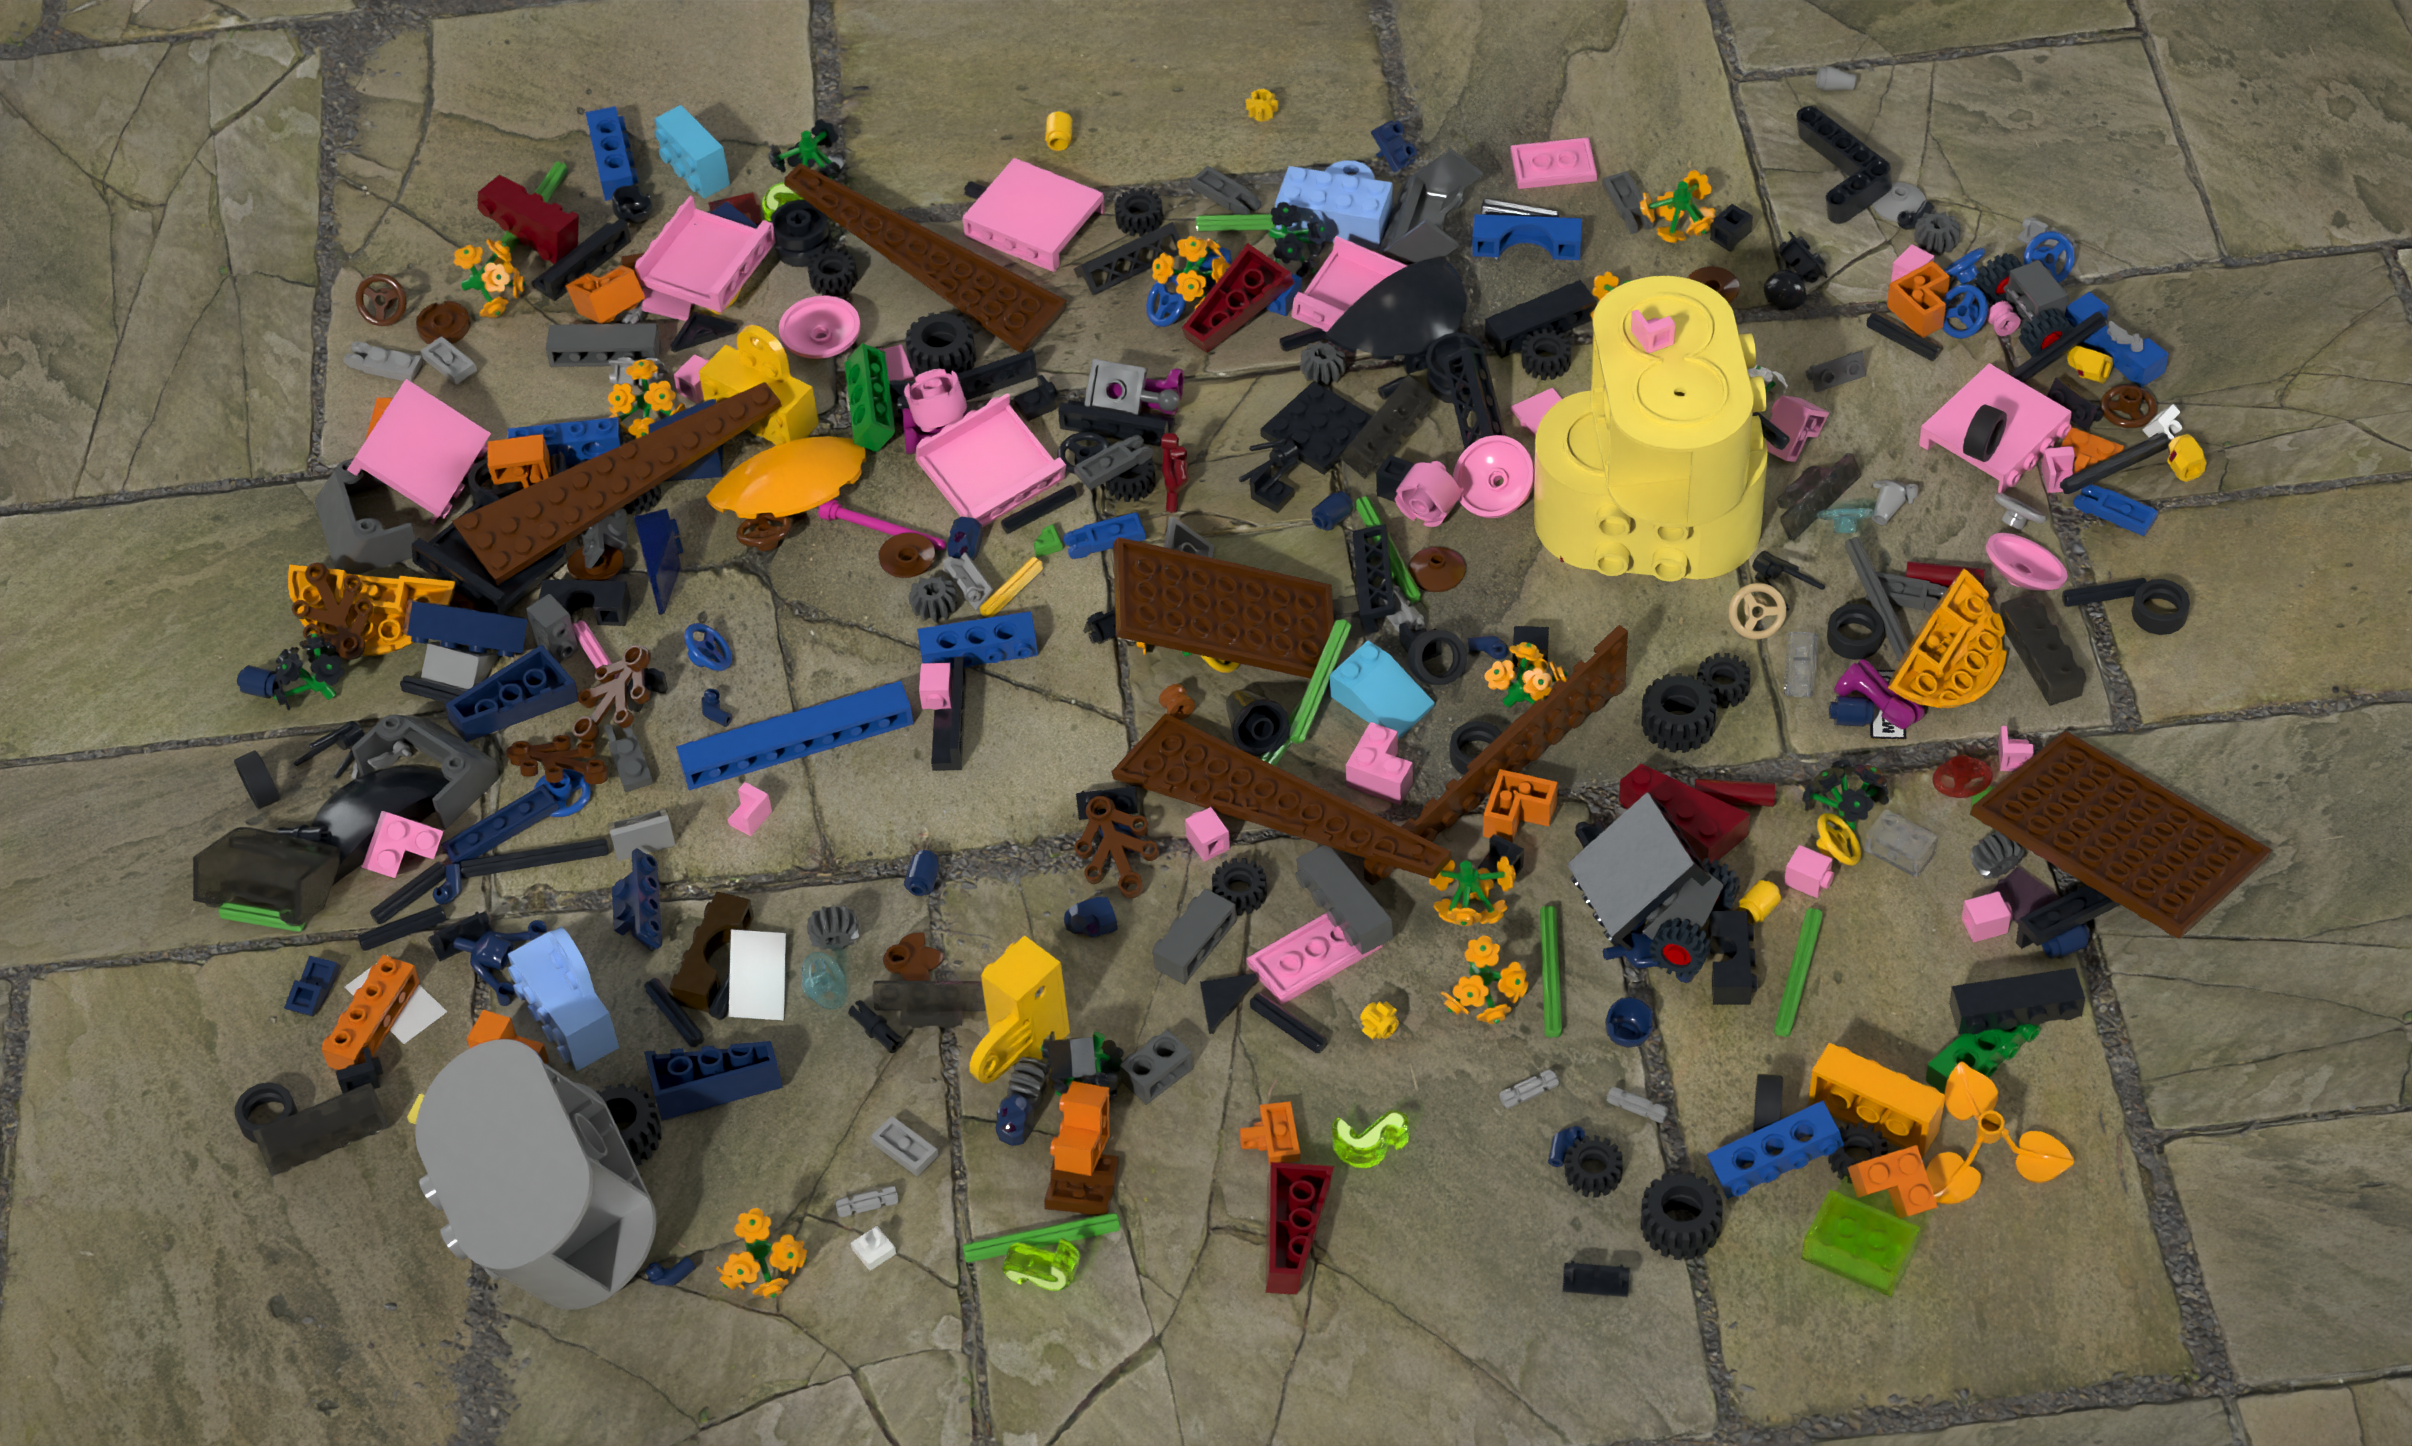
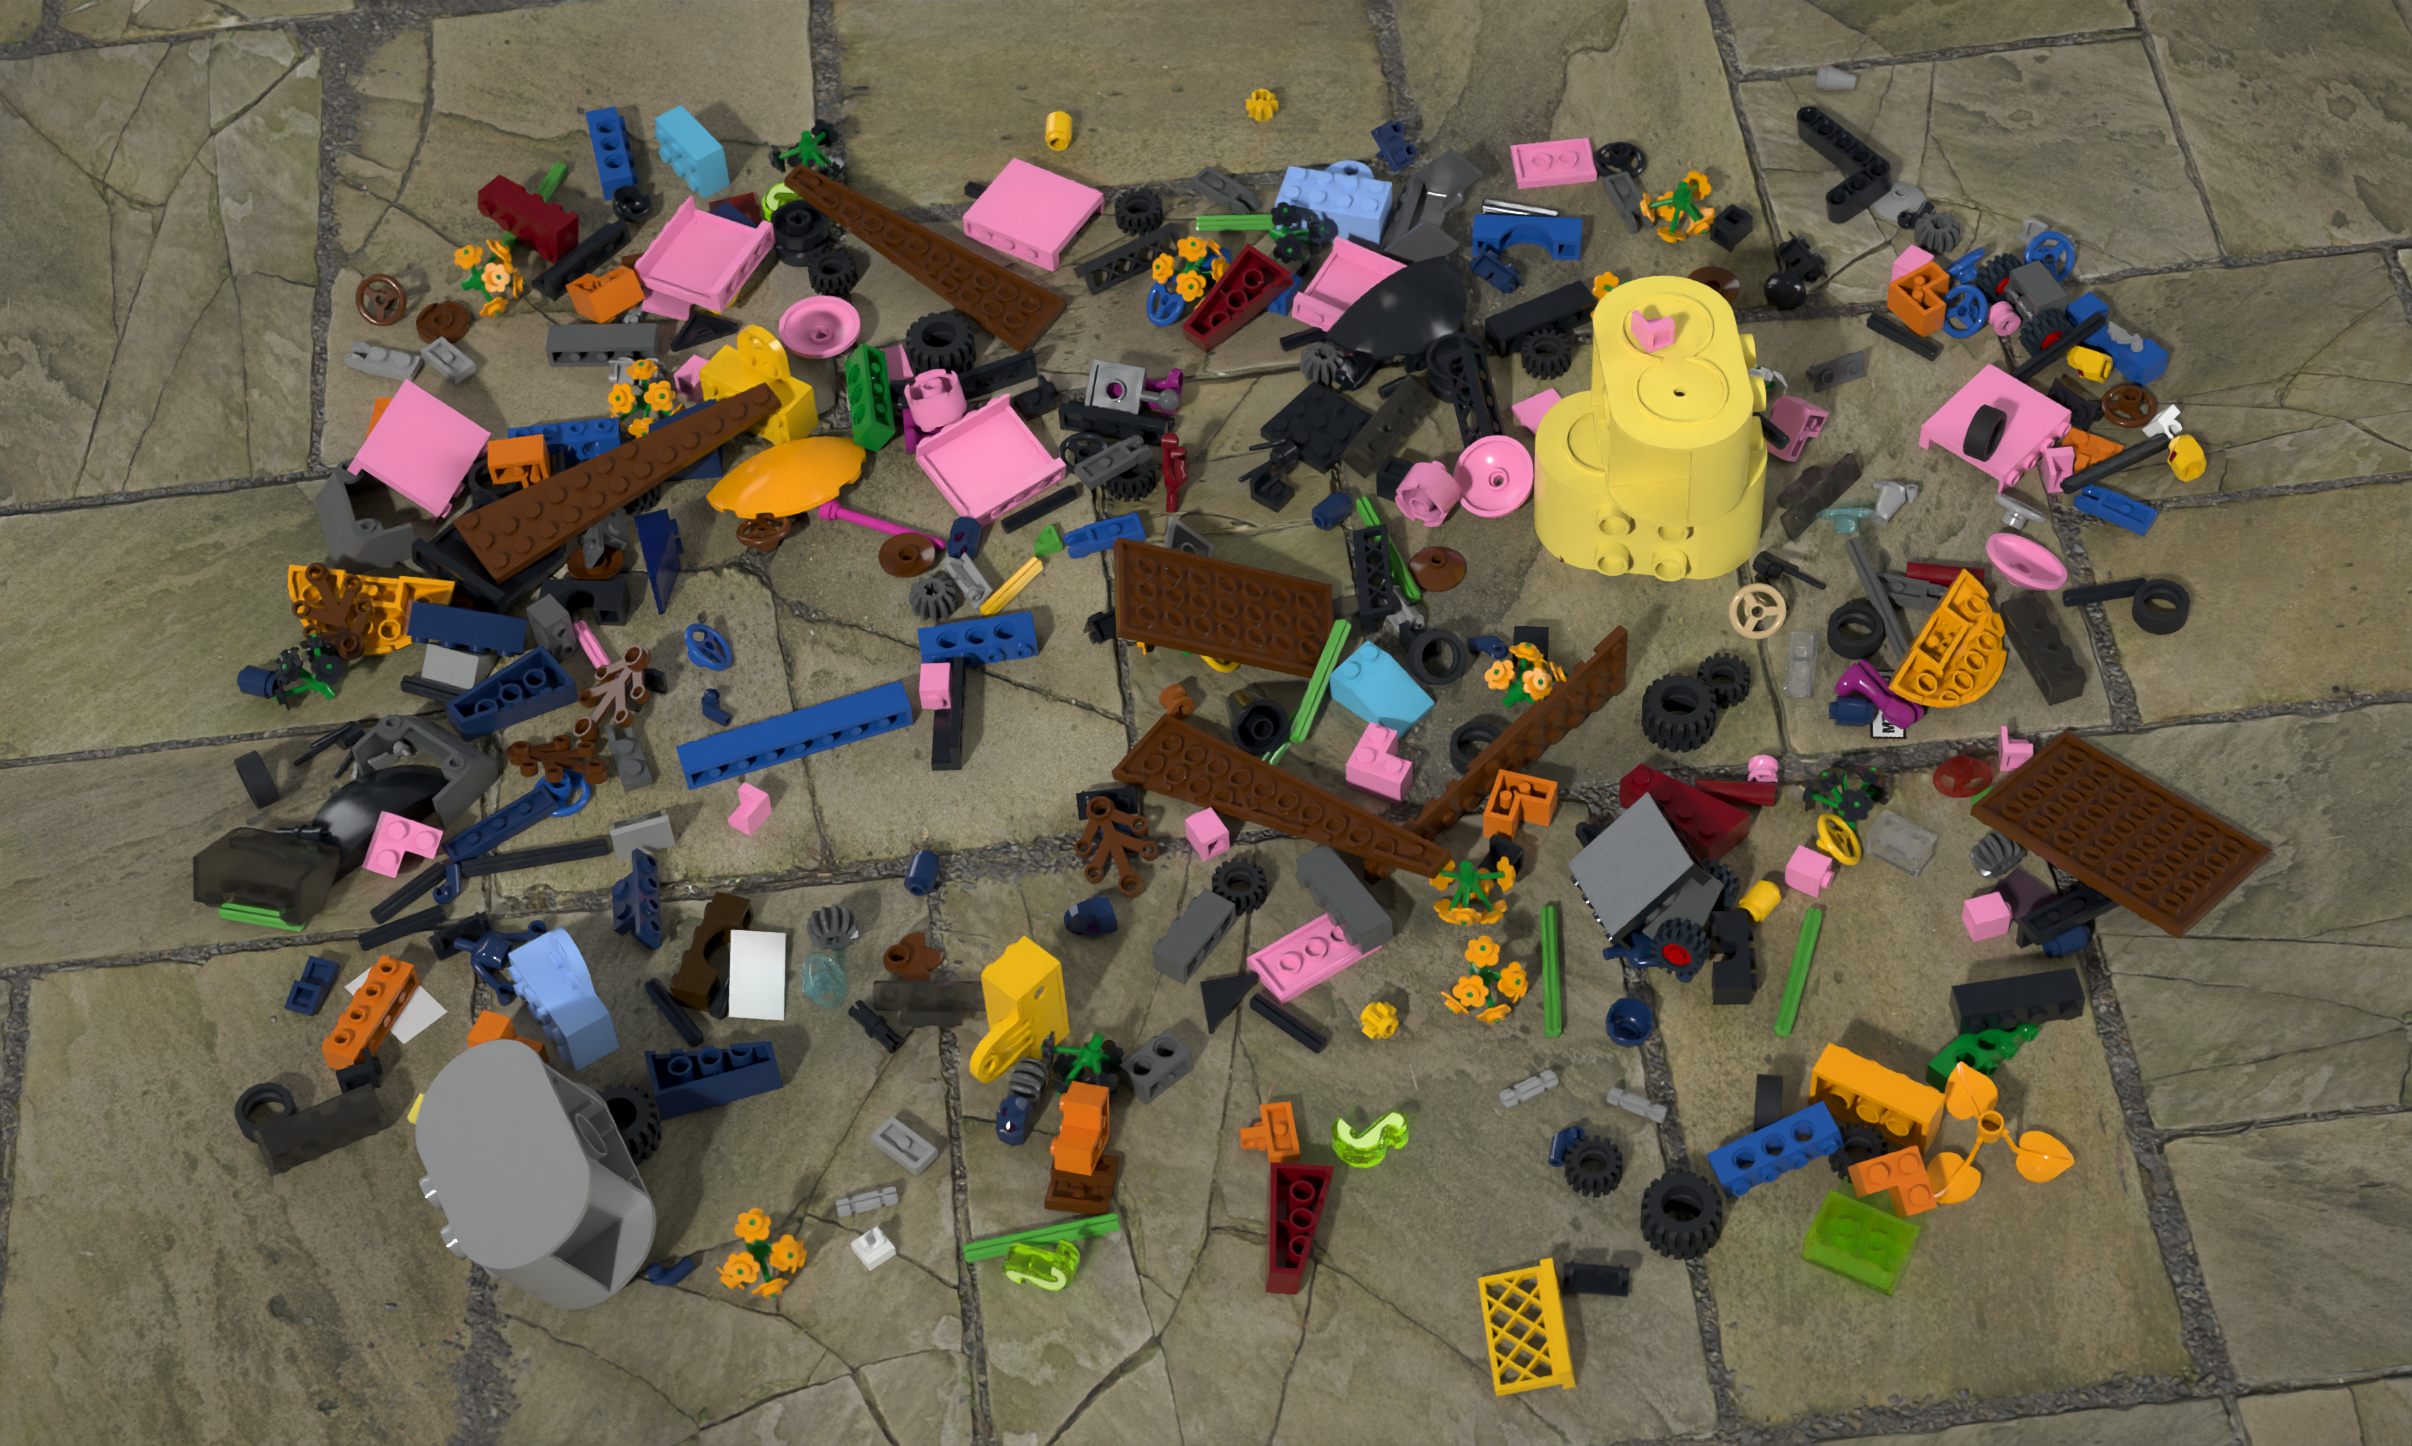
(1072, 1057): black panel -> none
(1351, 375): none -> black hinge
(1504, 276): none -> dark blue hinge
(1554, 1331): none -> yellow fence
(1618, 157): none -> black piece
(1763, 769): none -> bright pink wheel

